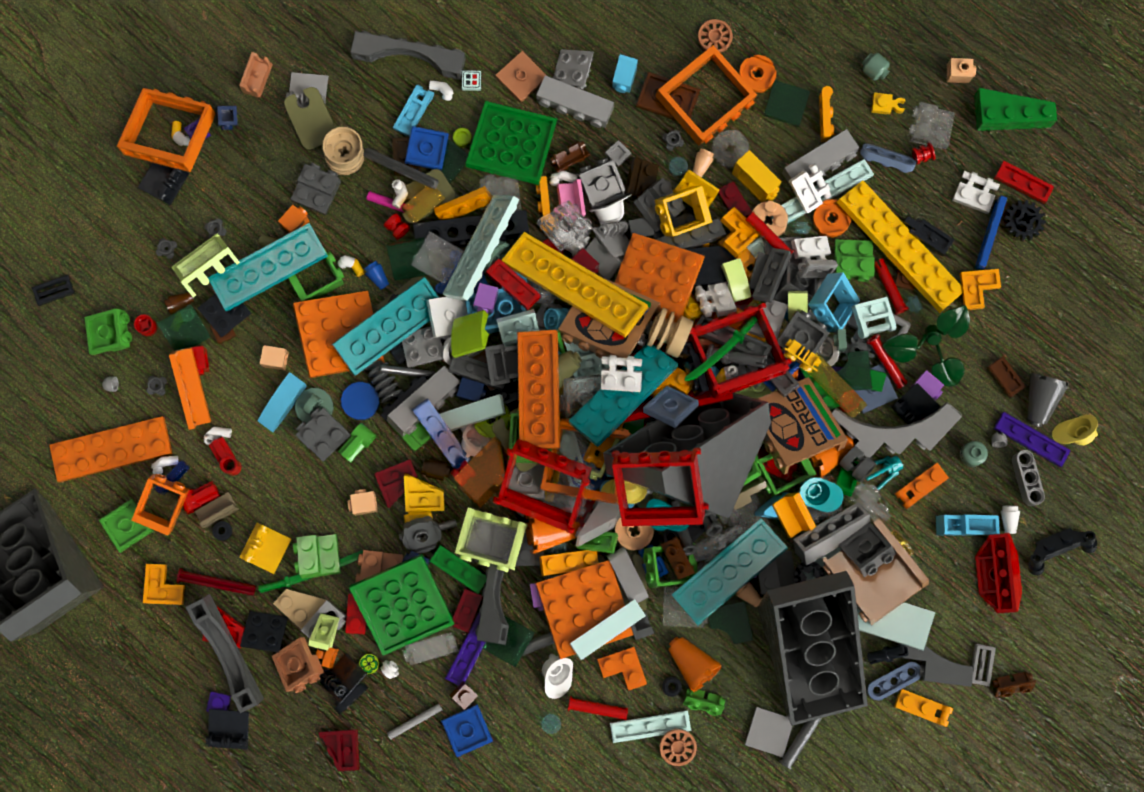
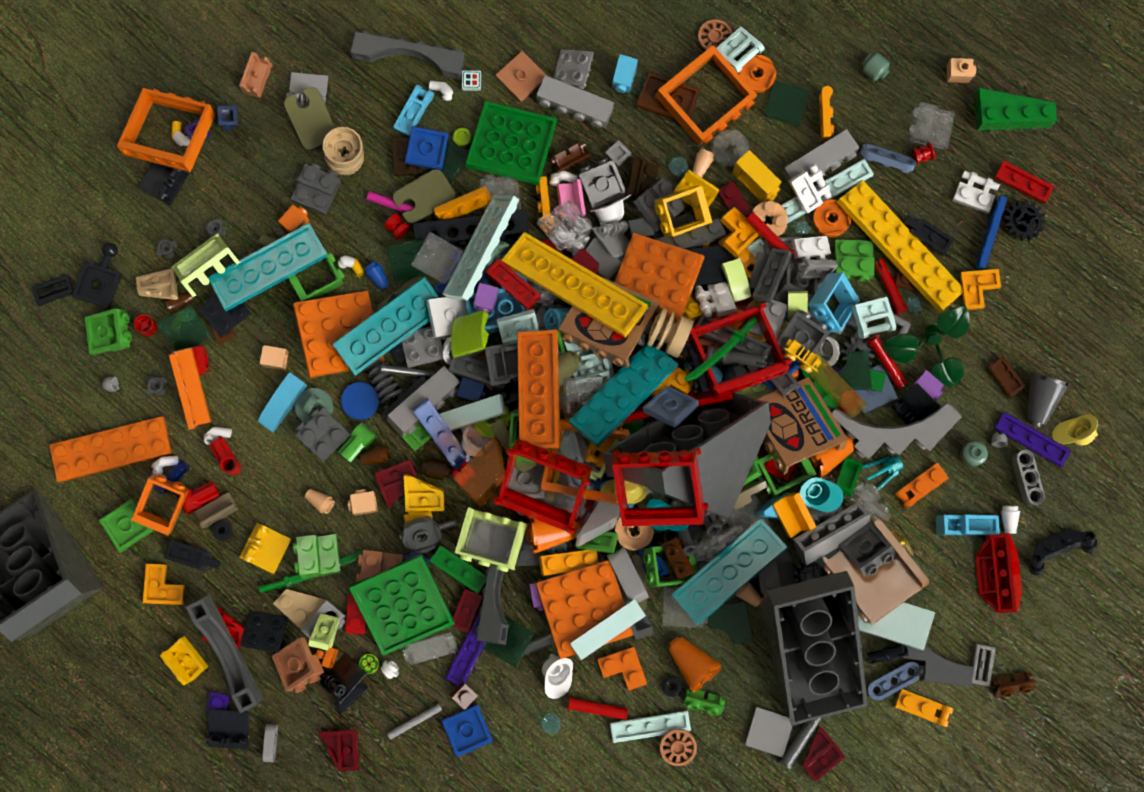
(109, 278): none -> black plate
(158, 285): none -> tan wing
(184, 661): none -> yellow bracket
(190, 556): none -> black hinge
(215, 582): dark red axle -> none
(270, 742): none -> light grey beam
(320, 501): none -> light nougat cone
(376, 455): none -> reddish brown cone
(401, 168): dark grey axle -> none
(401, 193): white arm -> none
(422, 203): clear yellow hinge -> none
(621, 379): white plate -> none
(675, 134): dark grey plate -> none
(726, 373): arm -> none
(738, 43): none -> light aqua plate
(822, 756): none -> dark red wing
(840, 340): sand green plate -> none
(863, 468): dark grey wheel -> none
(884, 104): yellow plate -> none

